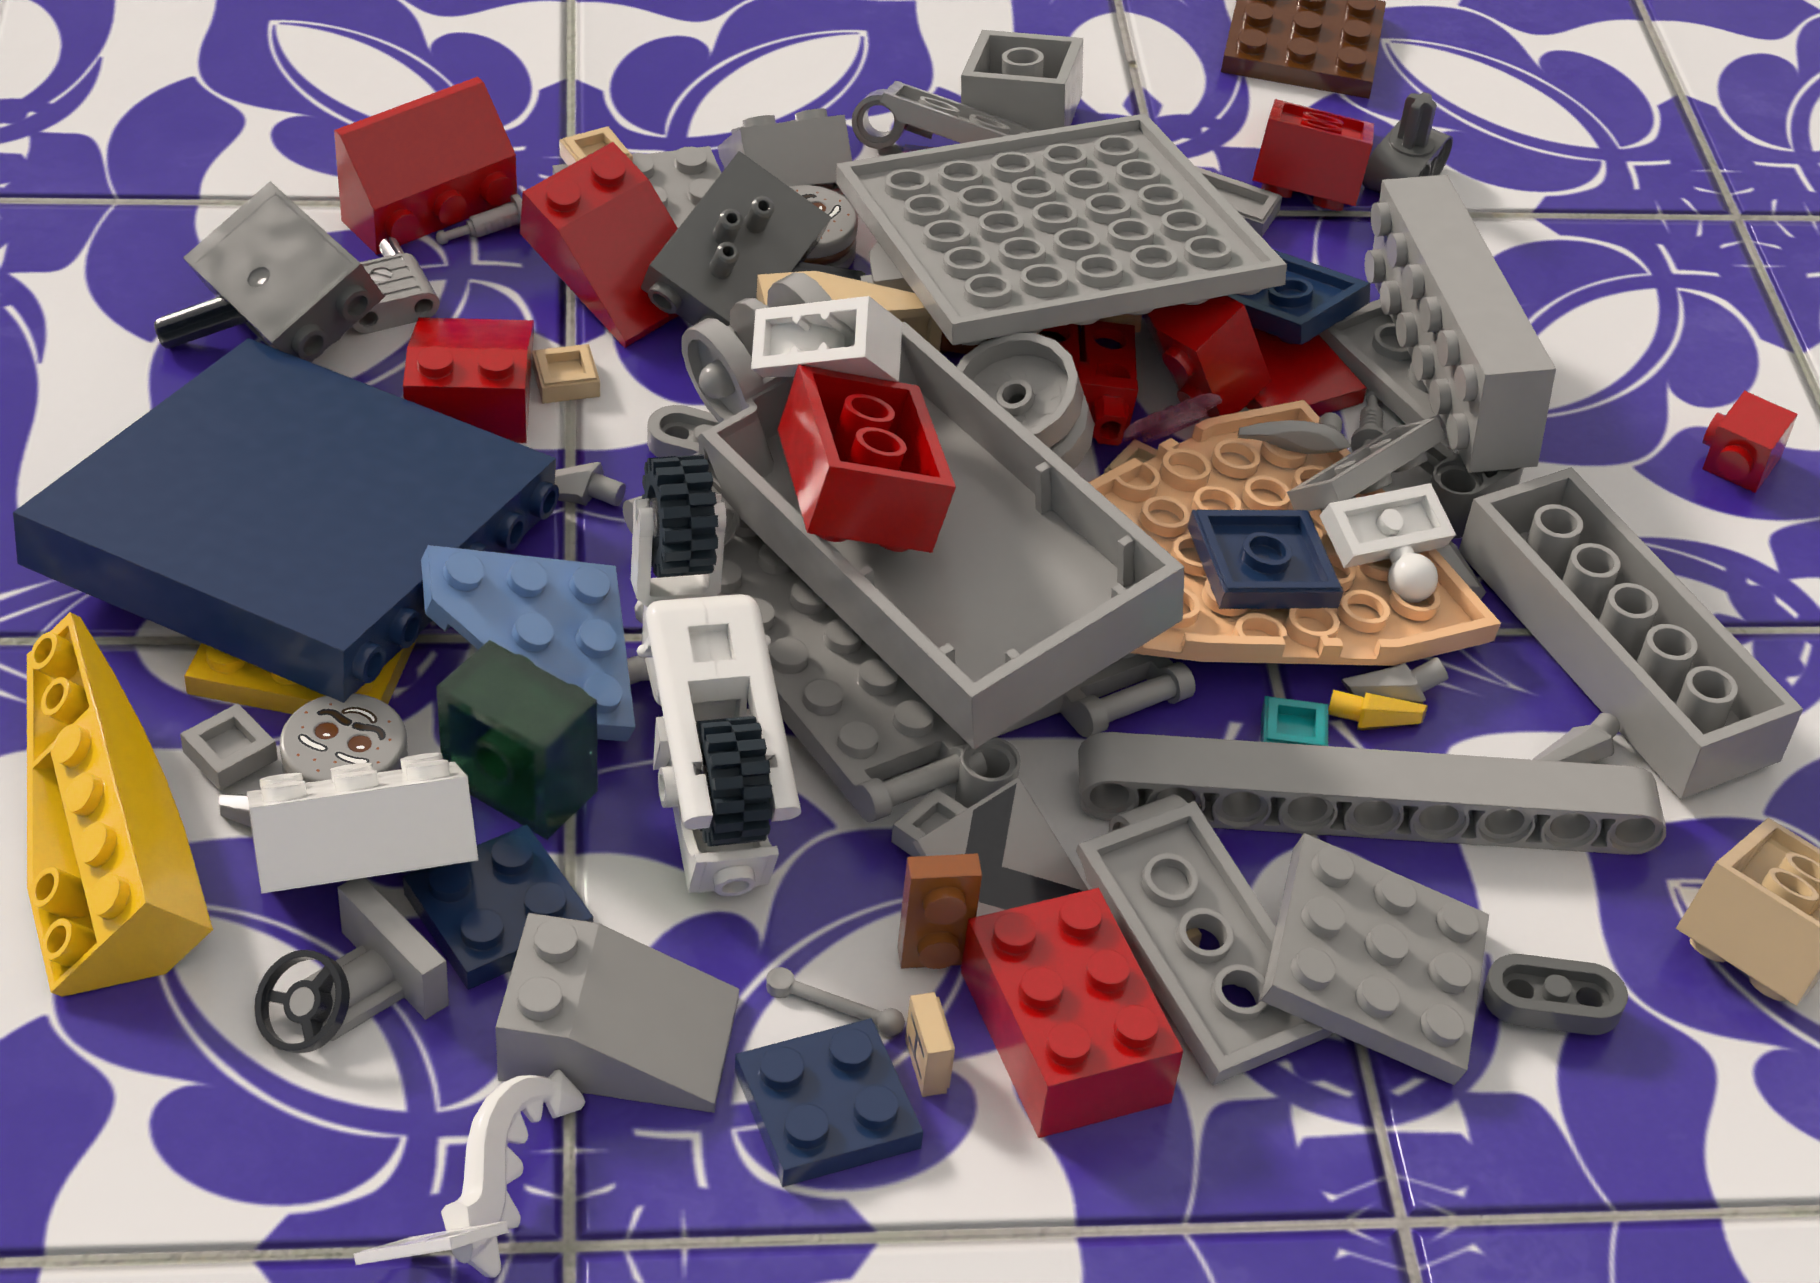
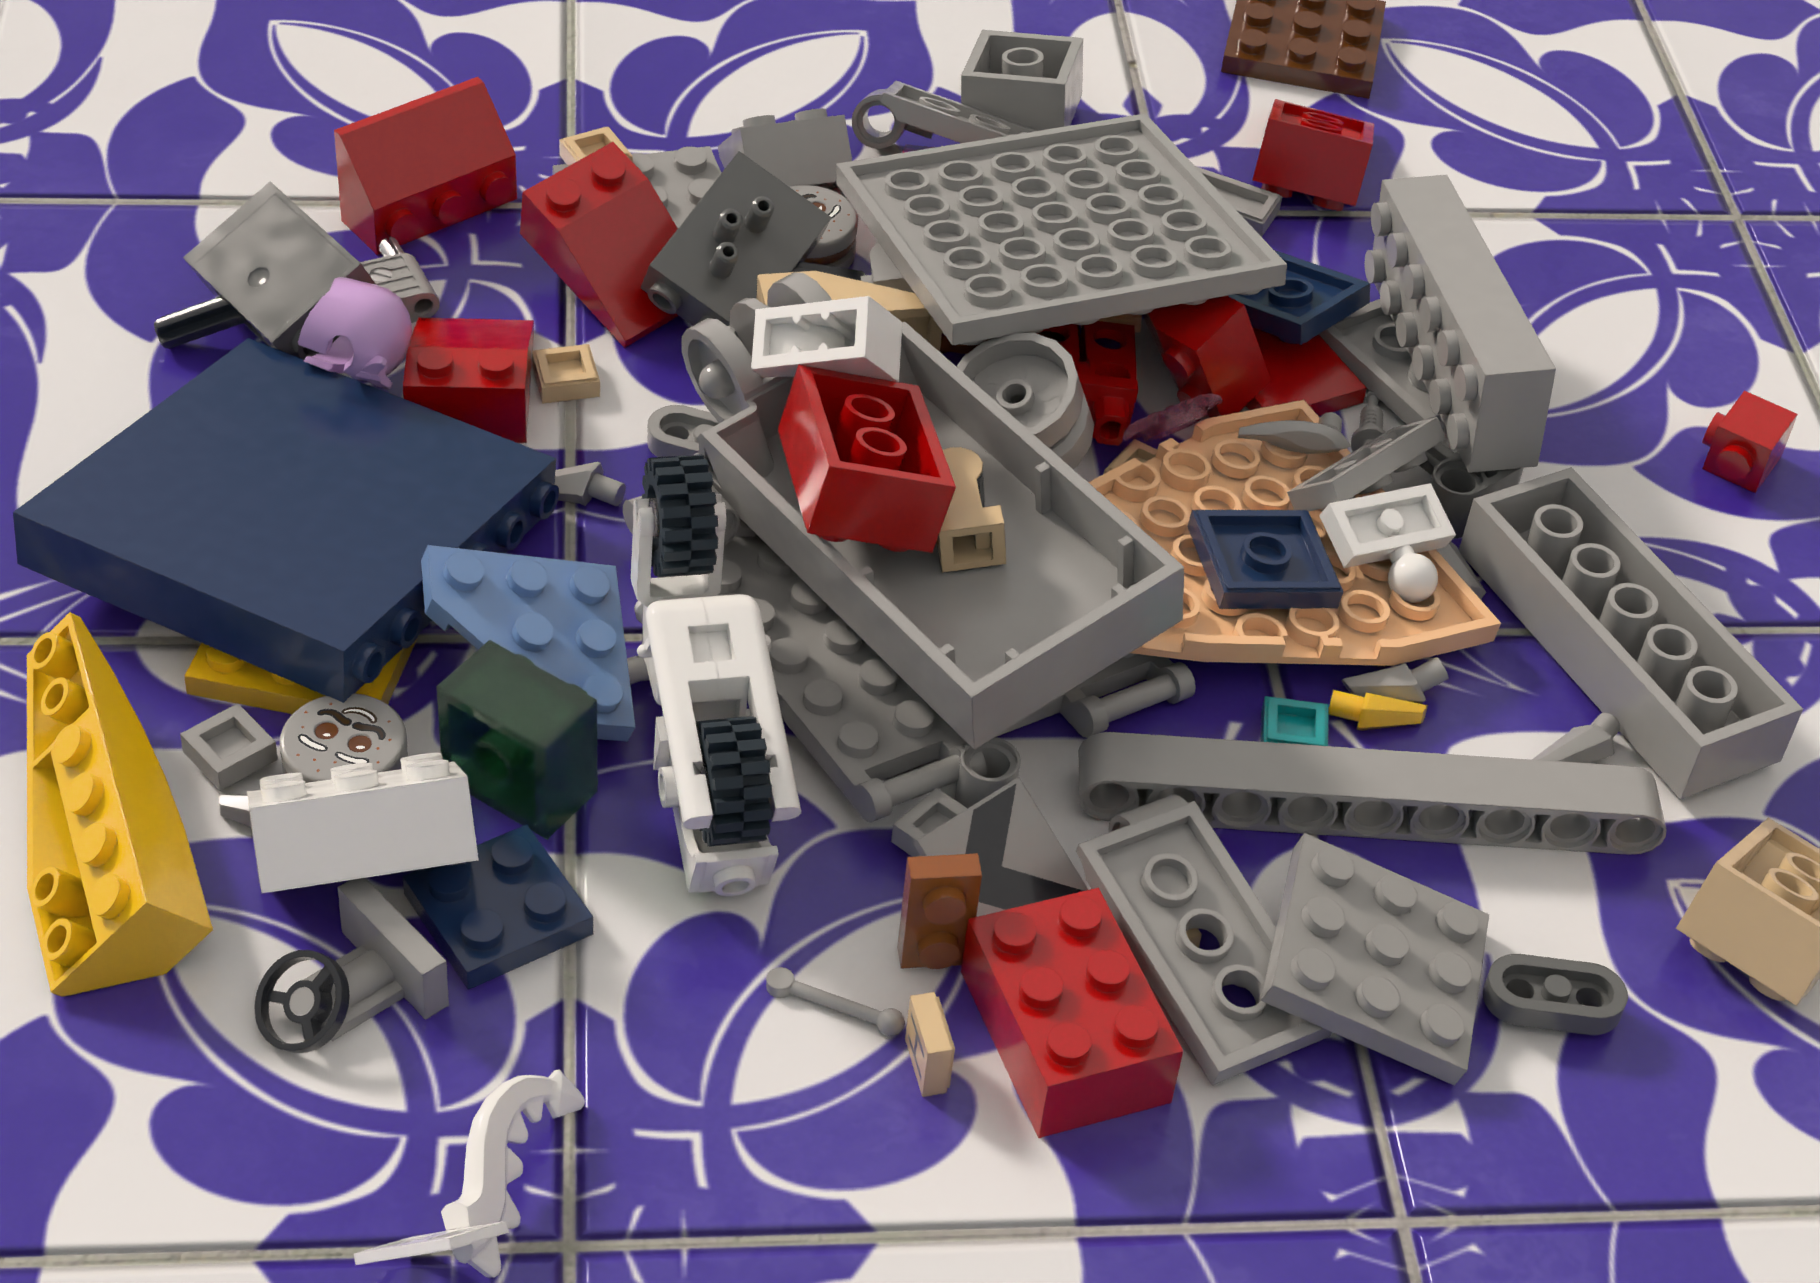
(370, 327): none -> lavender helmet
(487, 221): light grey piece -> none
(613, 1016): light grey slope -> none
(828, 1102): dark blue plate -> none
(970, 532): none -> tan leg
(1410, 147): dark grey beam -> none

